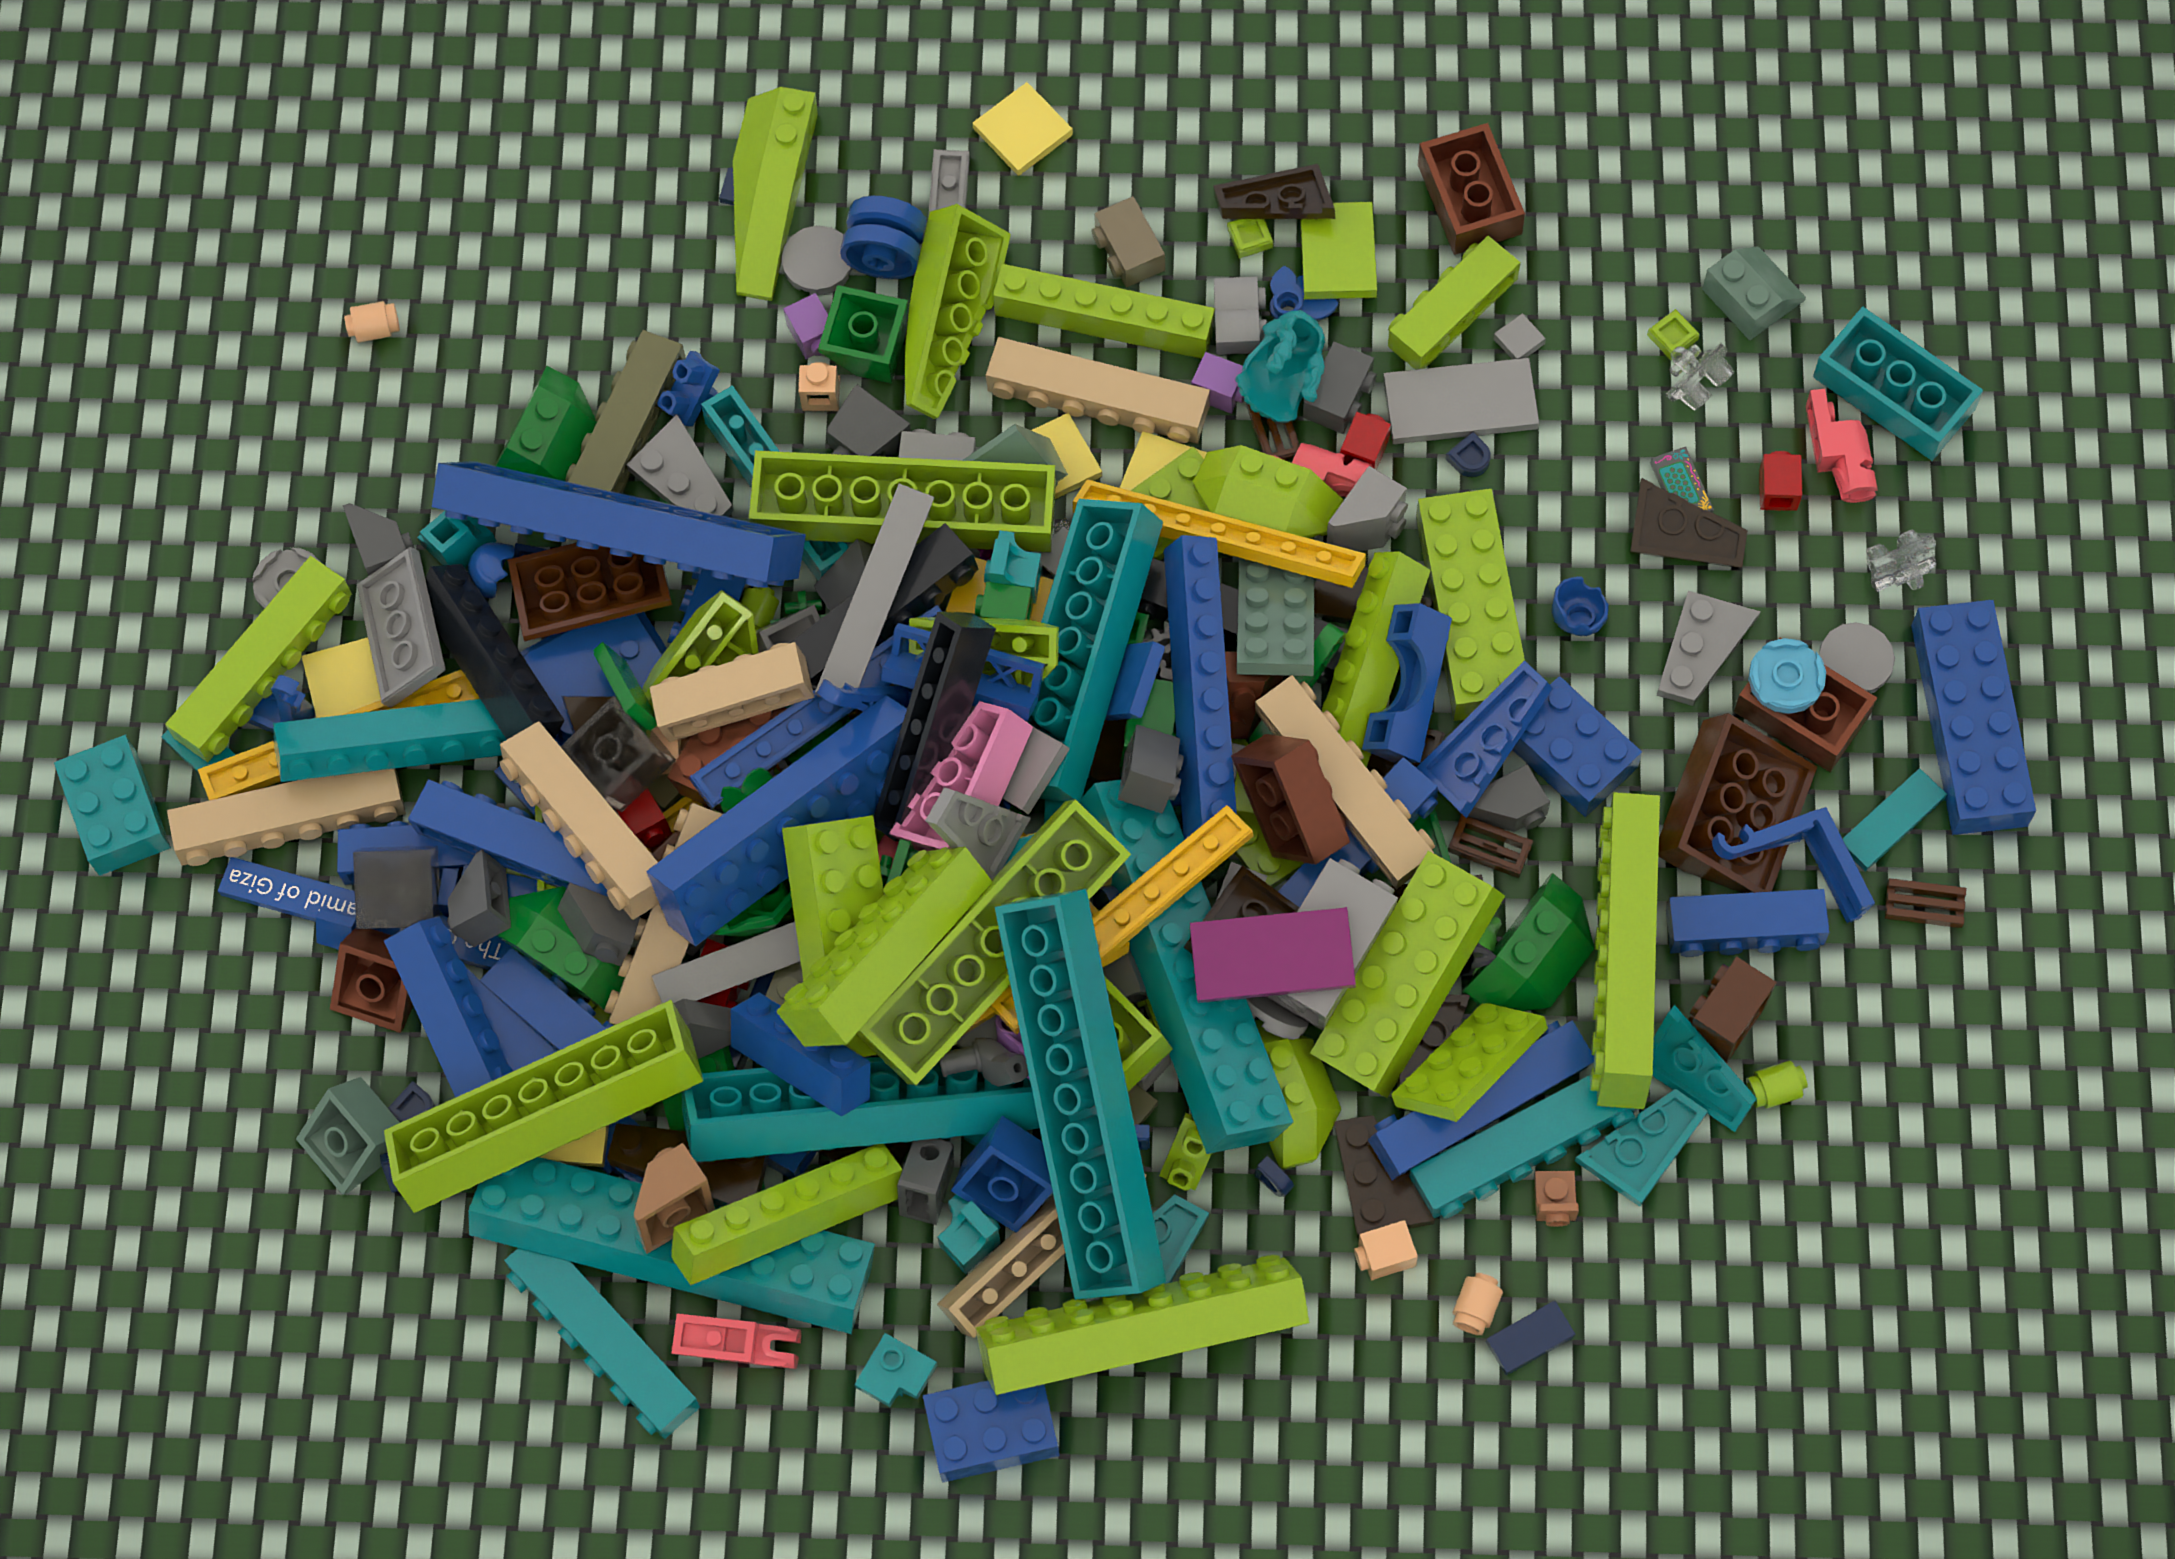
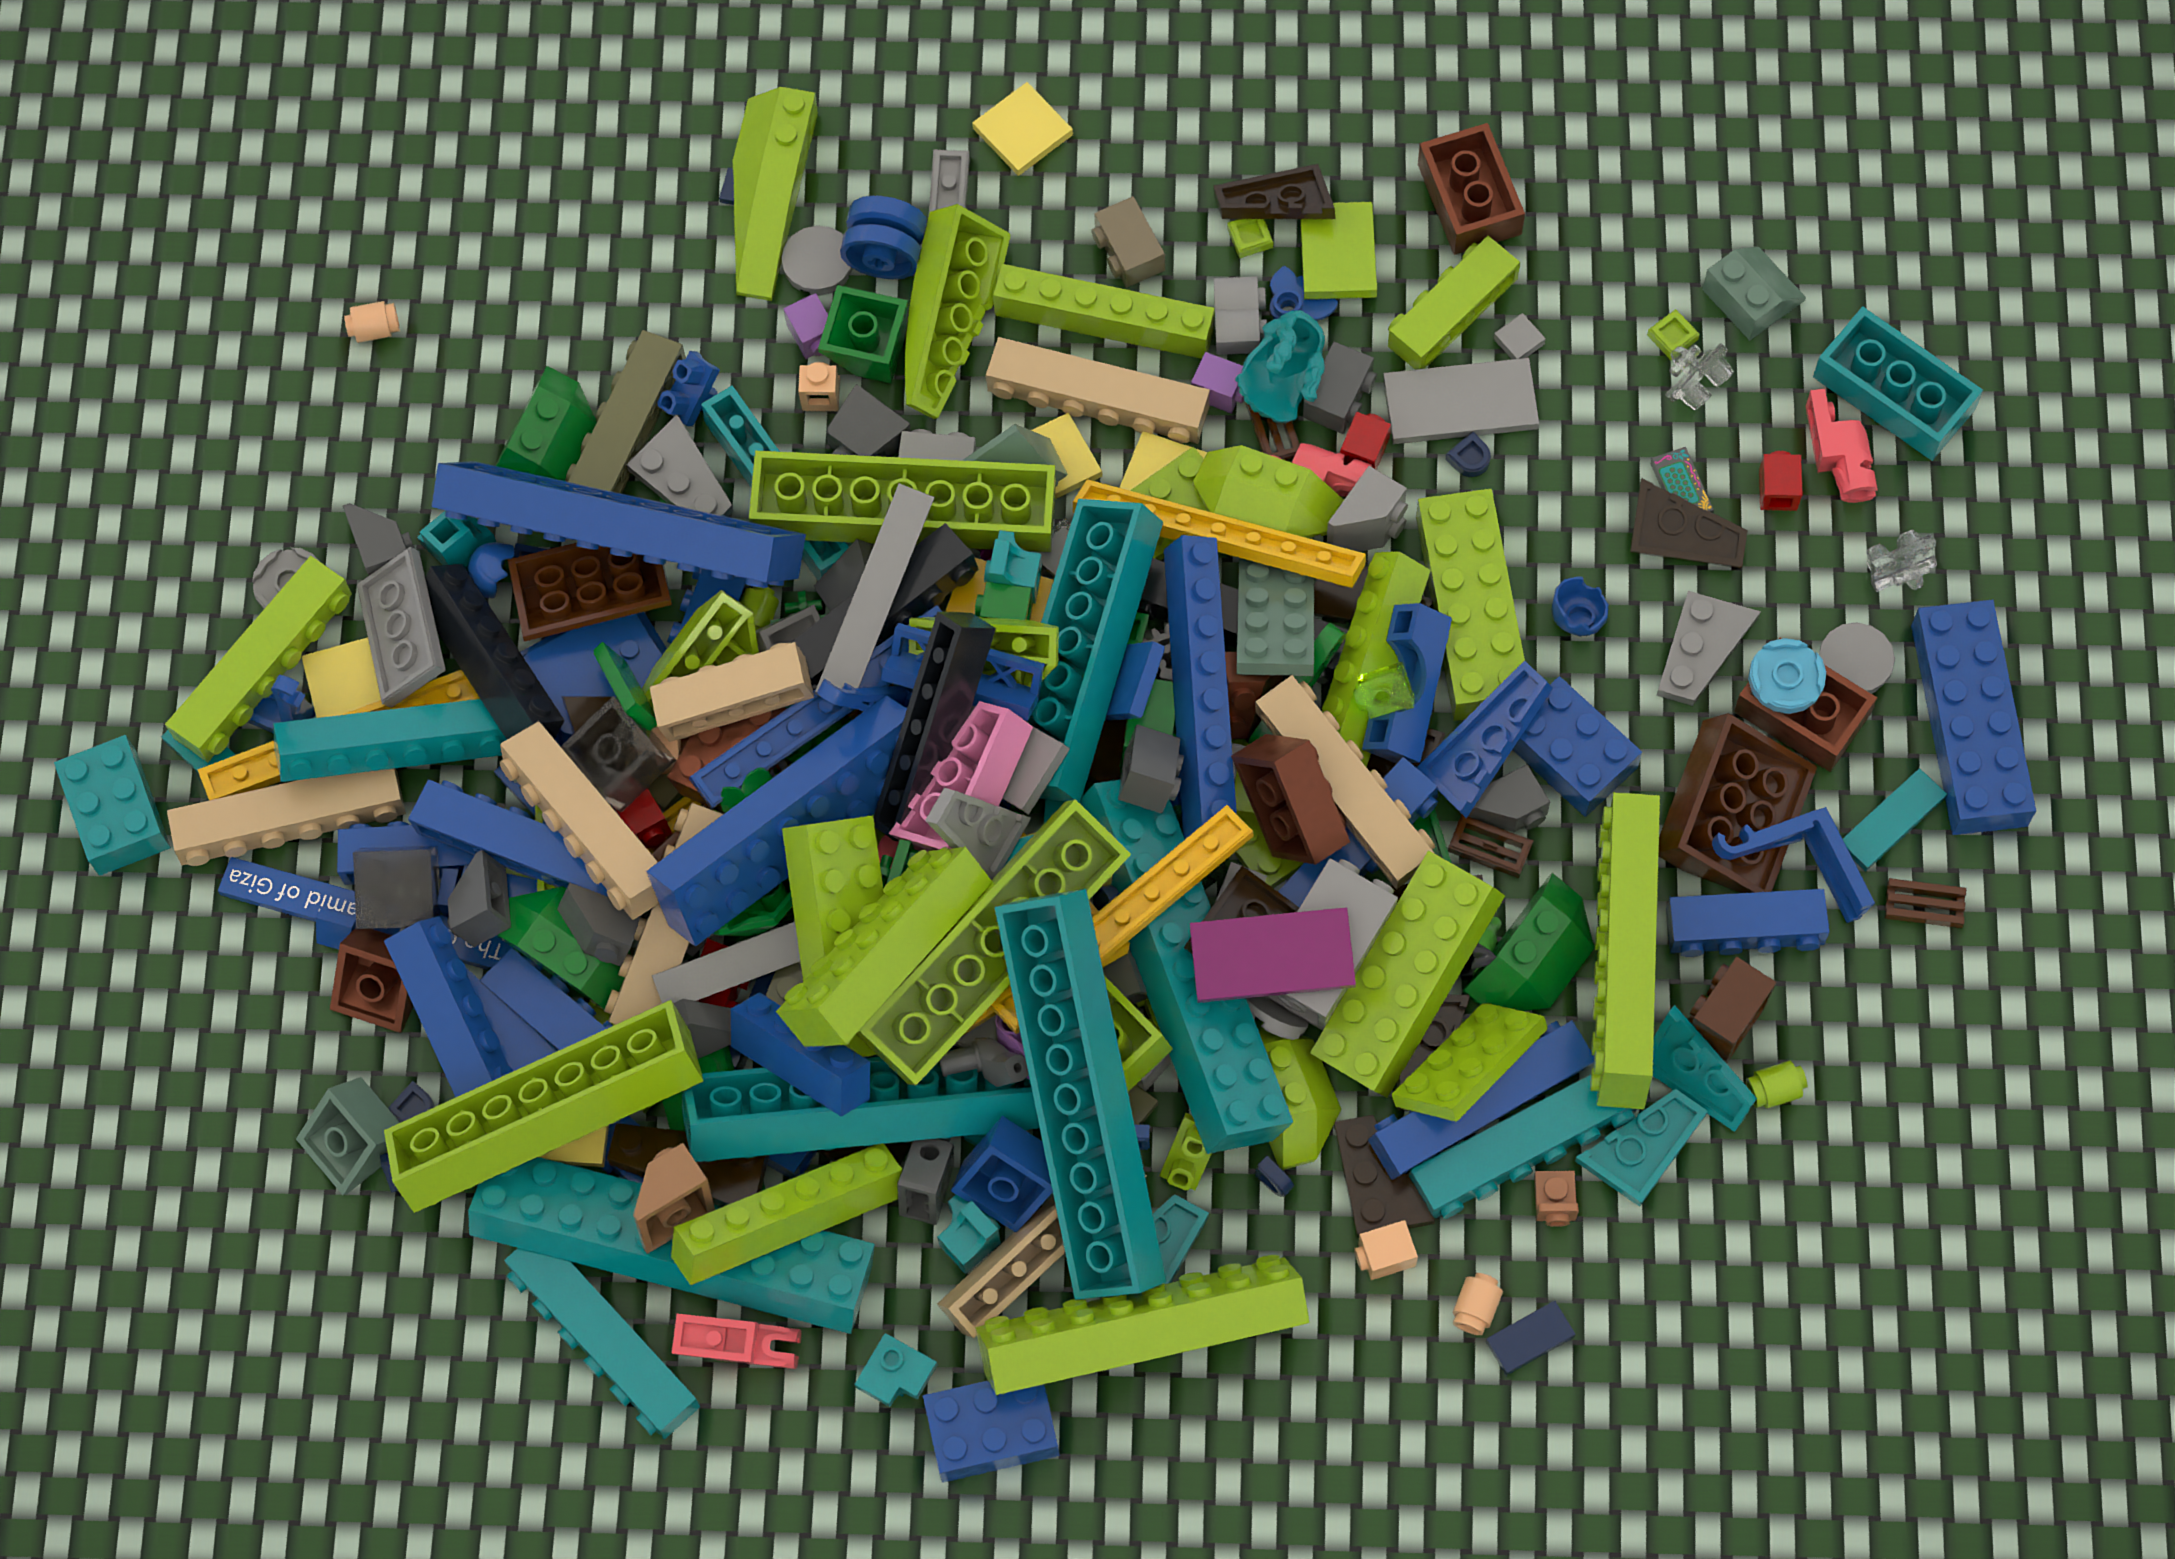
(1390, 679): none -> clear neon green brick

